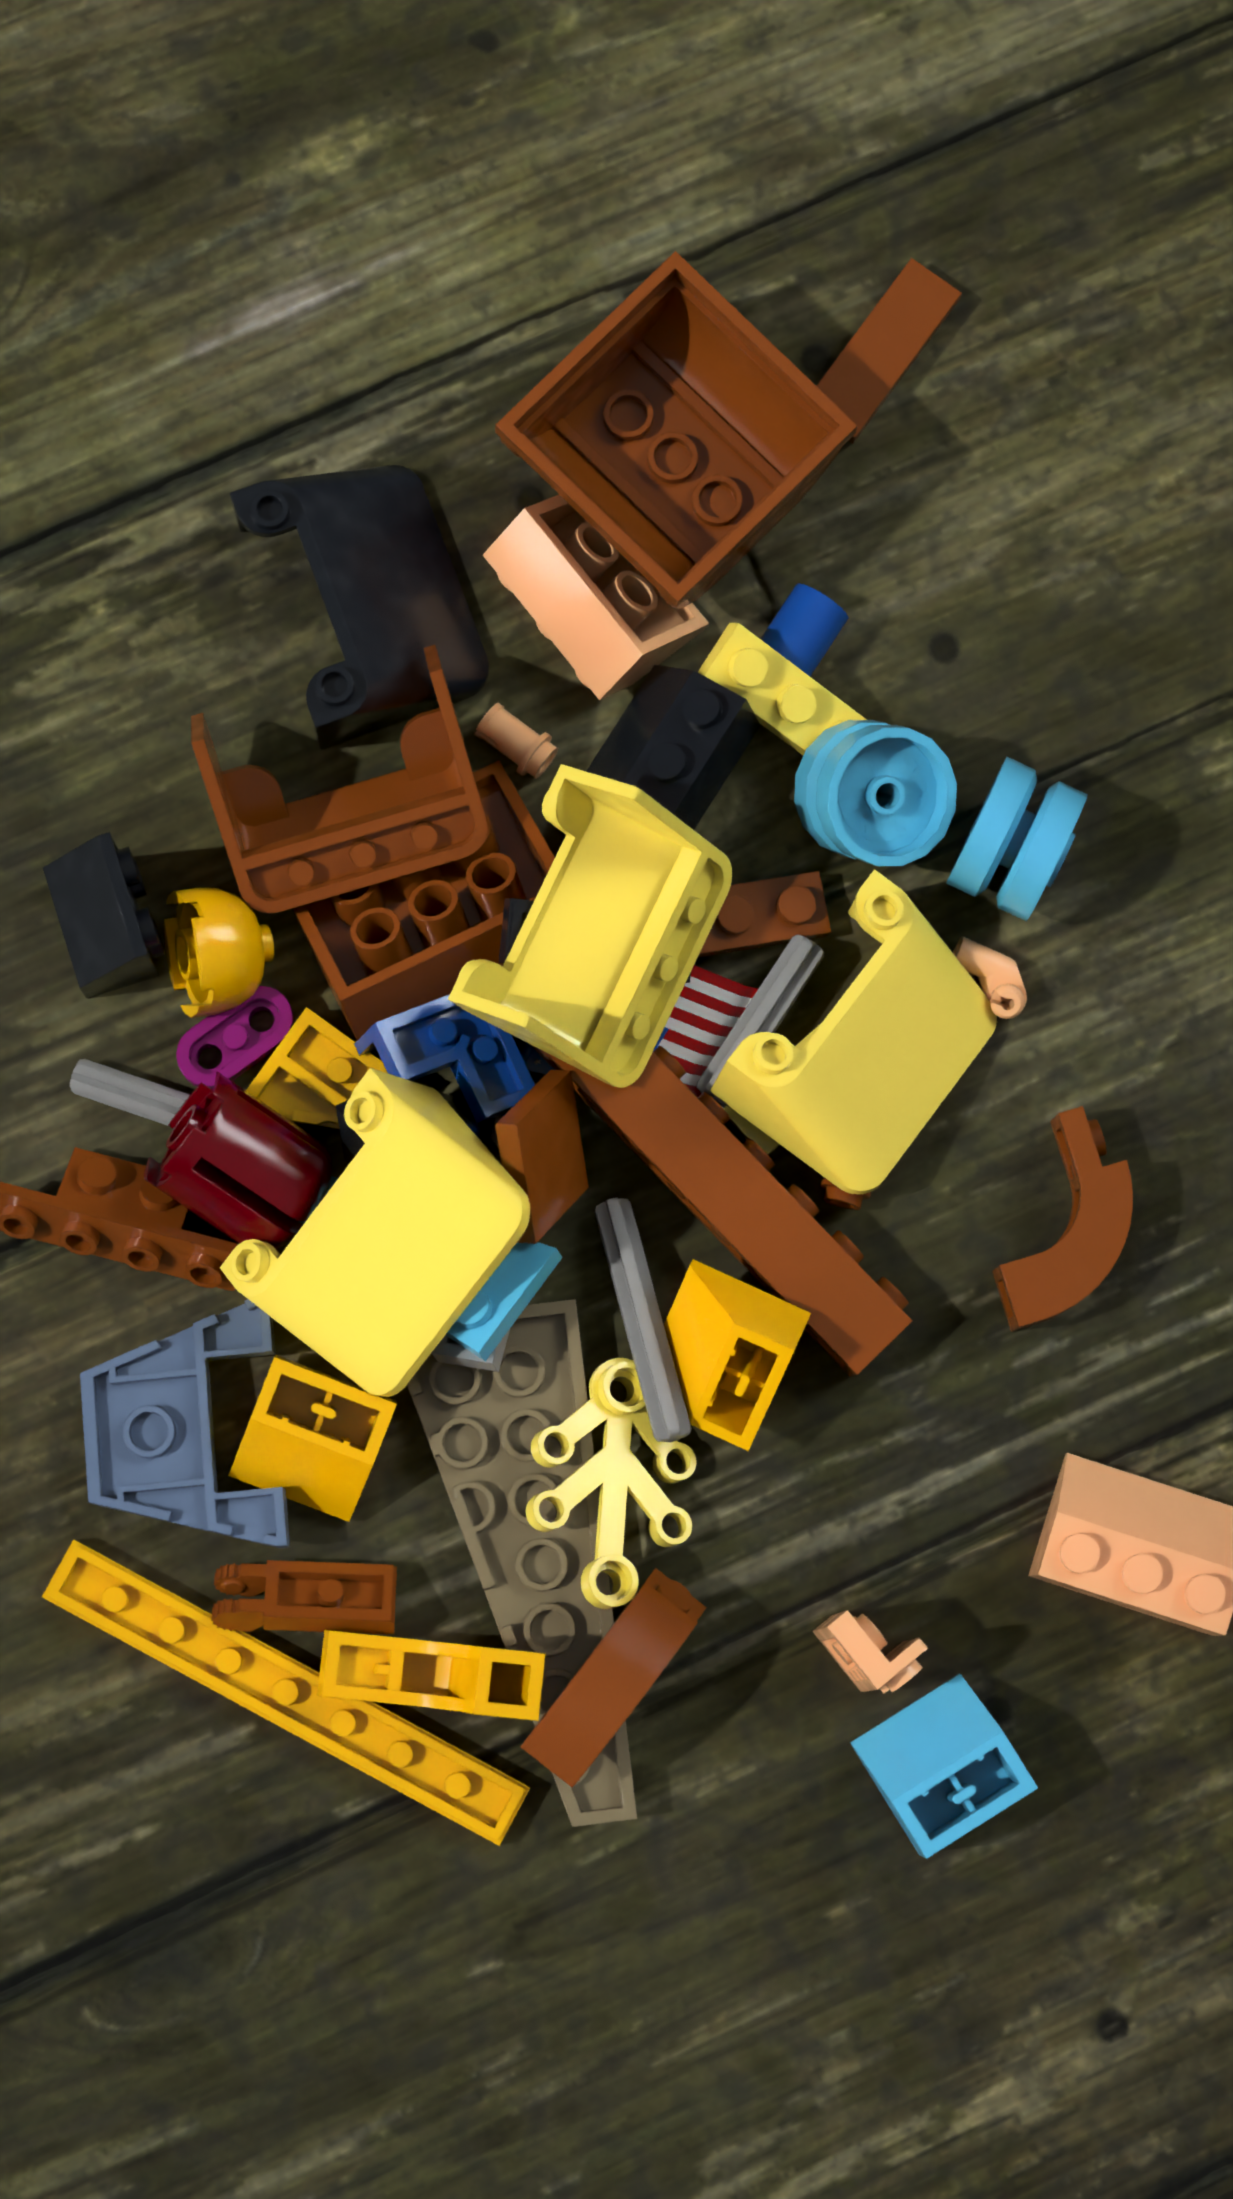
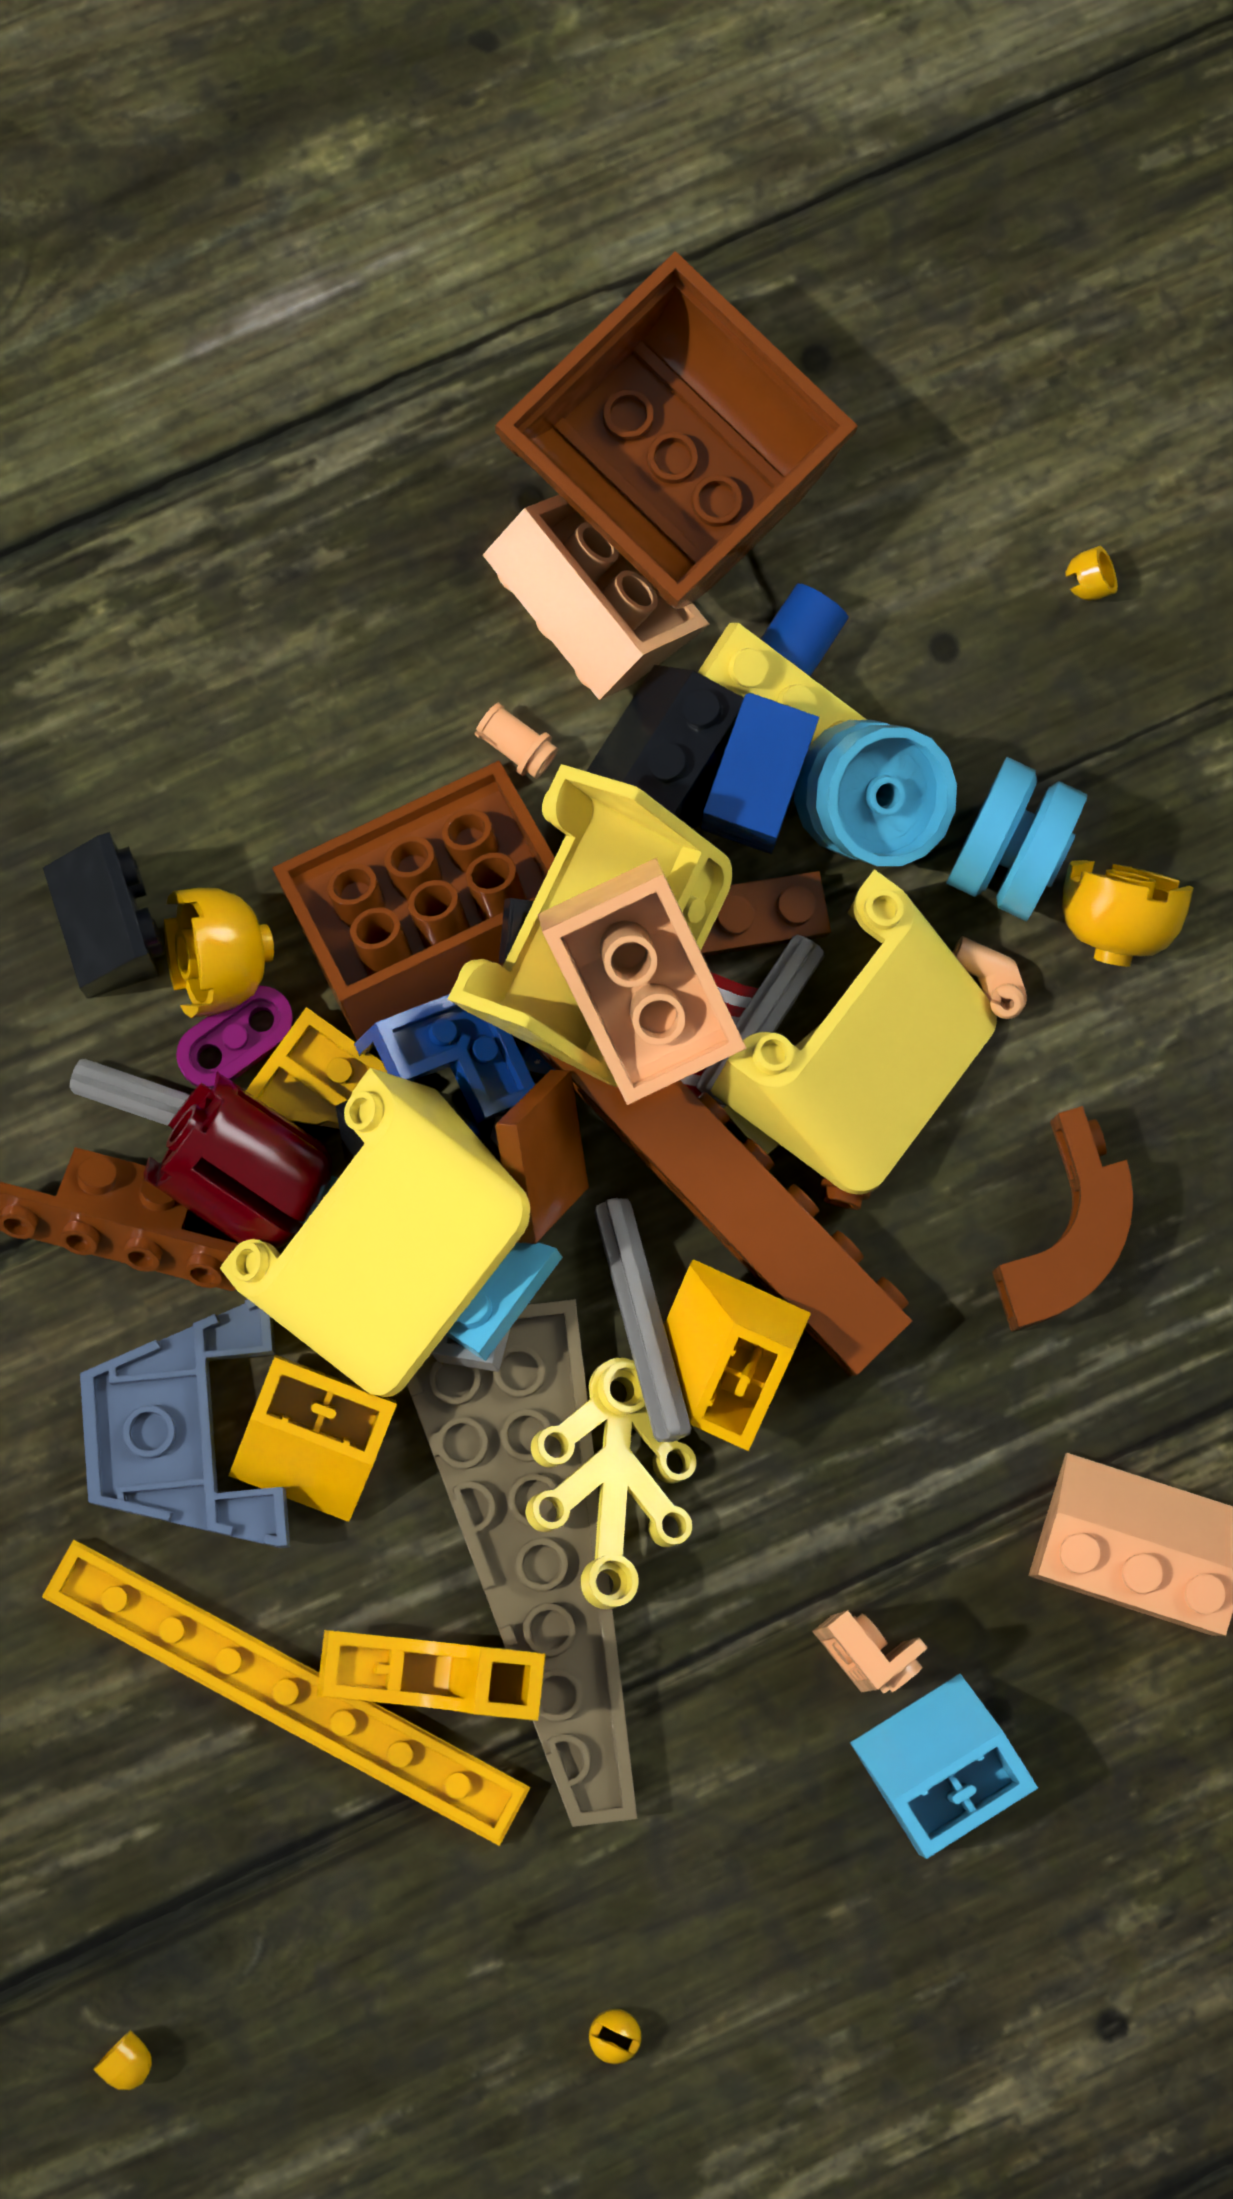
(125, 2063): none -> yellow hinge
(307, 1597): dark orange hinge -> none
(353, 833): dark orange windscreen -> none
(383, 590): black windscreen -> none
(614, 1677): dark orange arch -> none
(621, 2023): none -> yellow hinge
(641, 981): none -> light nougat slope
(758, 772): none -> blue panel
(888, 343): dark orange tile -> none
(1094, 574): none -> yellow hinge
(1123, 911): none -> yellow cylinder

